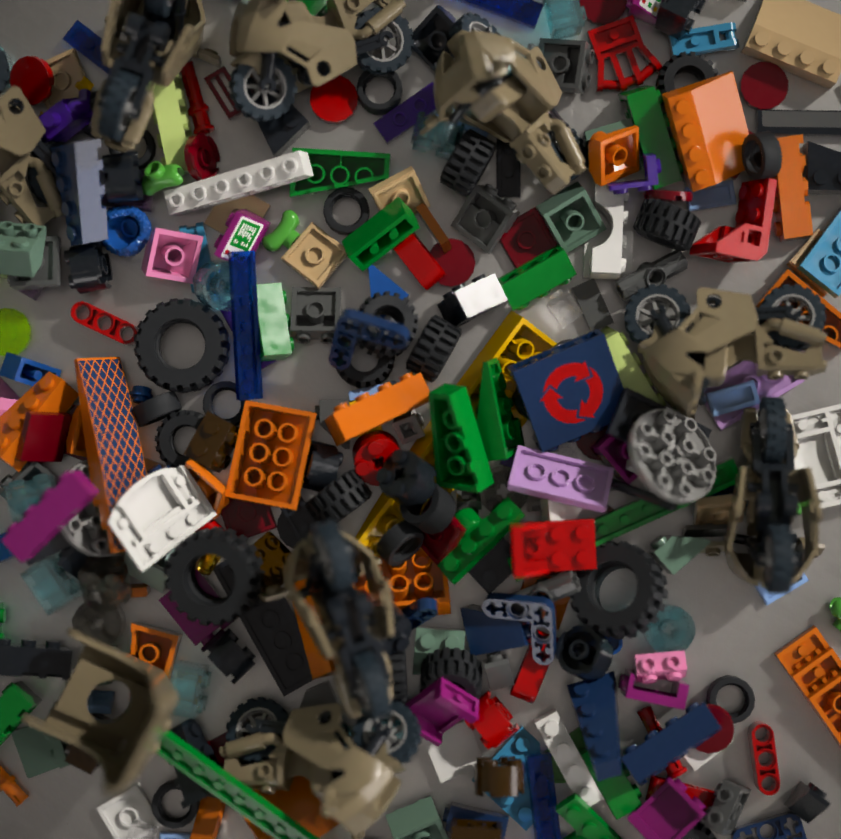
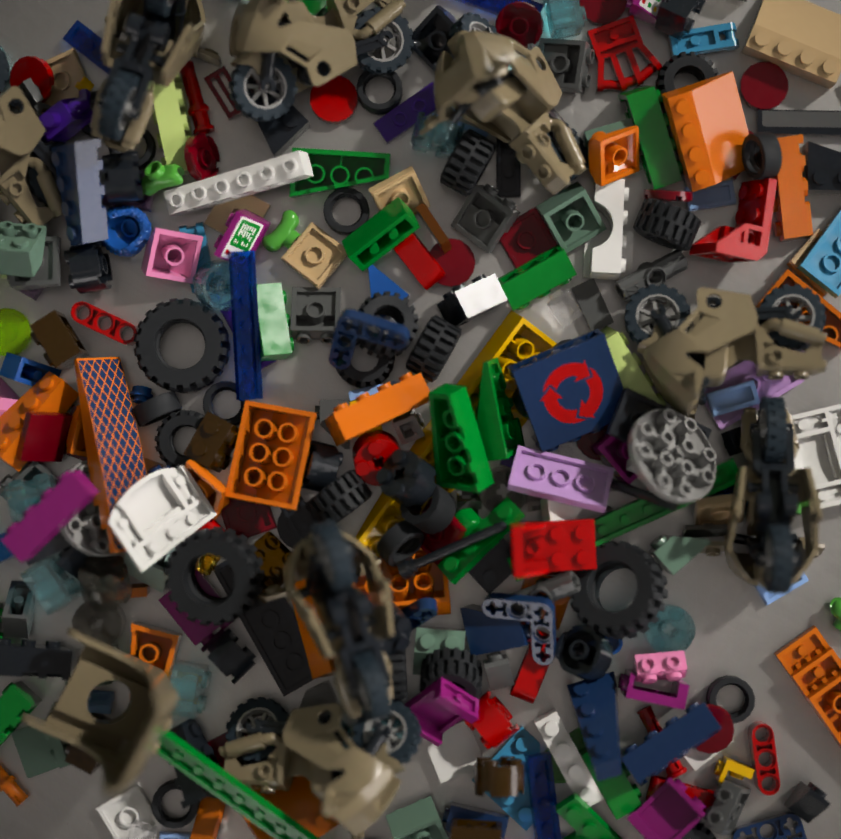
(18, 611): none -> dark grey slope
(34, 96): none -> dark grey plate
(58, 340): none -> dark brown brick
(408, 567): none -> black piece
(520, 22): none -> dark red tile
(651, 169): dark purple bracket -> none
(732, 441): none -> black plate
(737, 769): none -> yellow bracket

